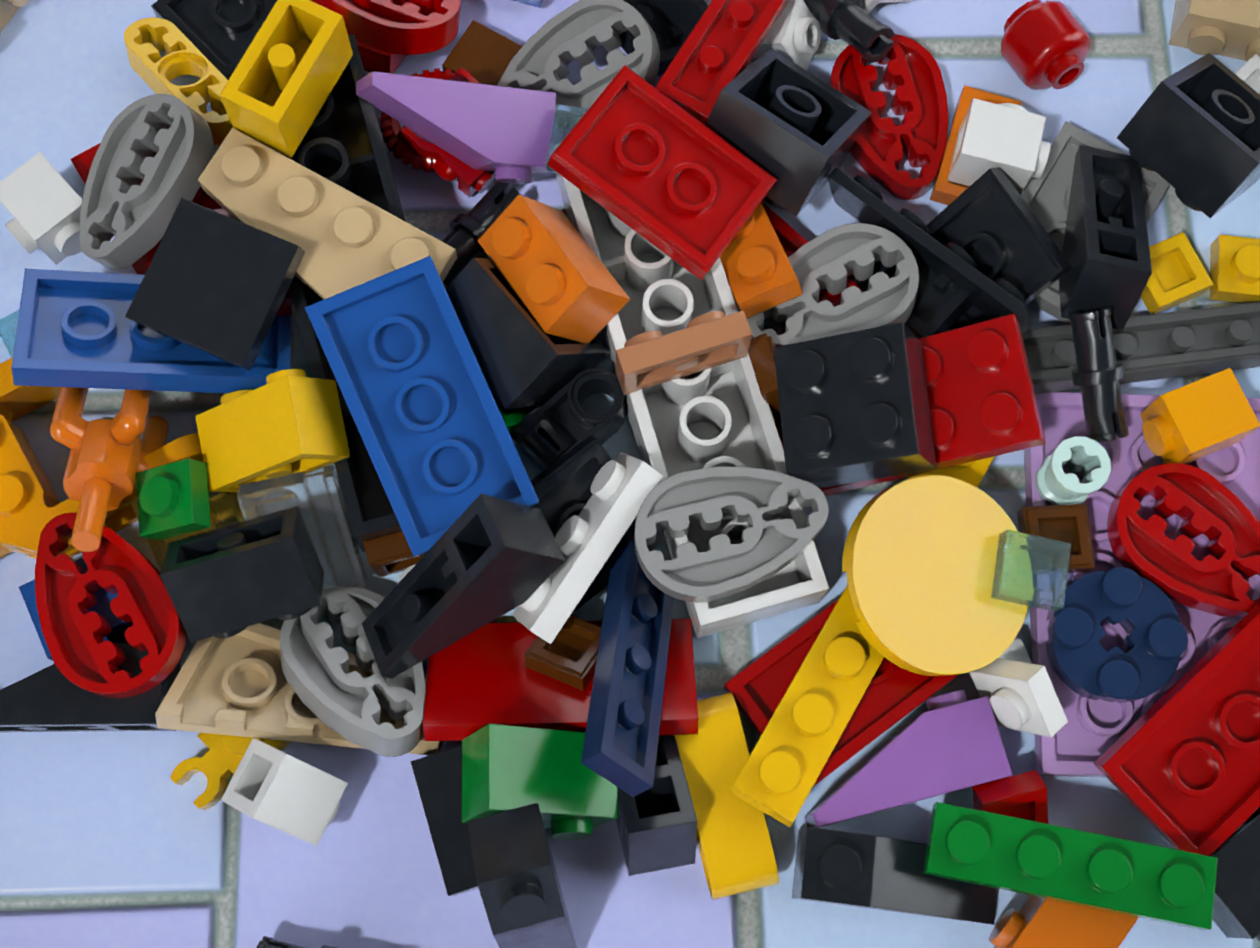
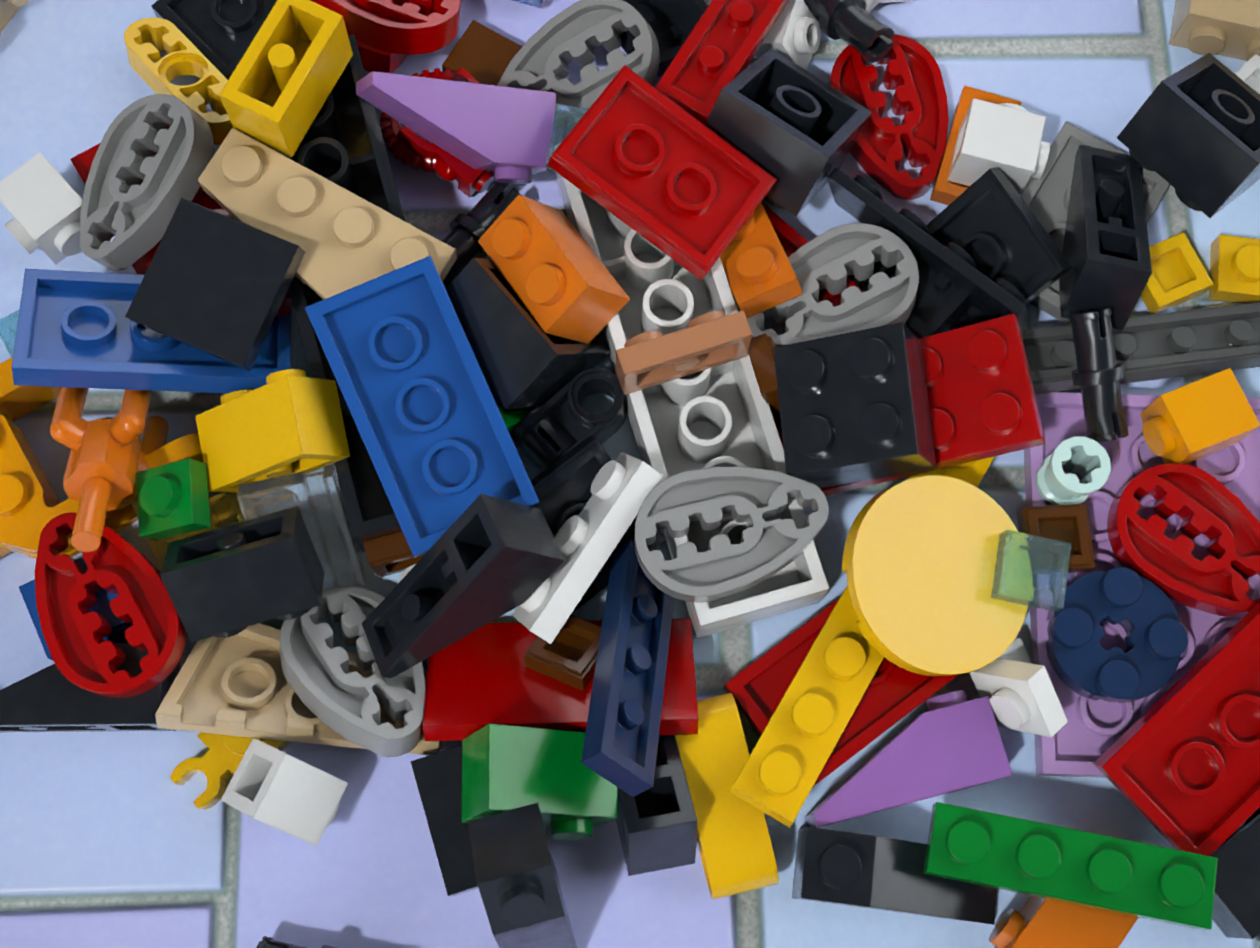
(1014, 796): red plate -> none
(1045, 45): red head -> none

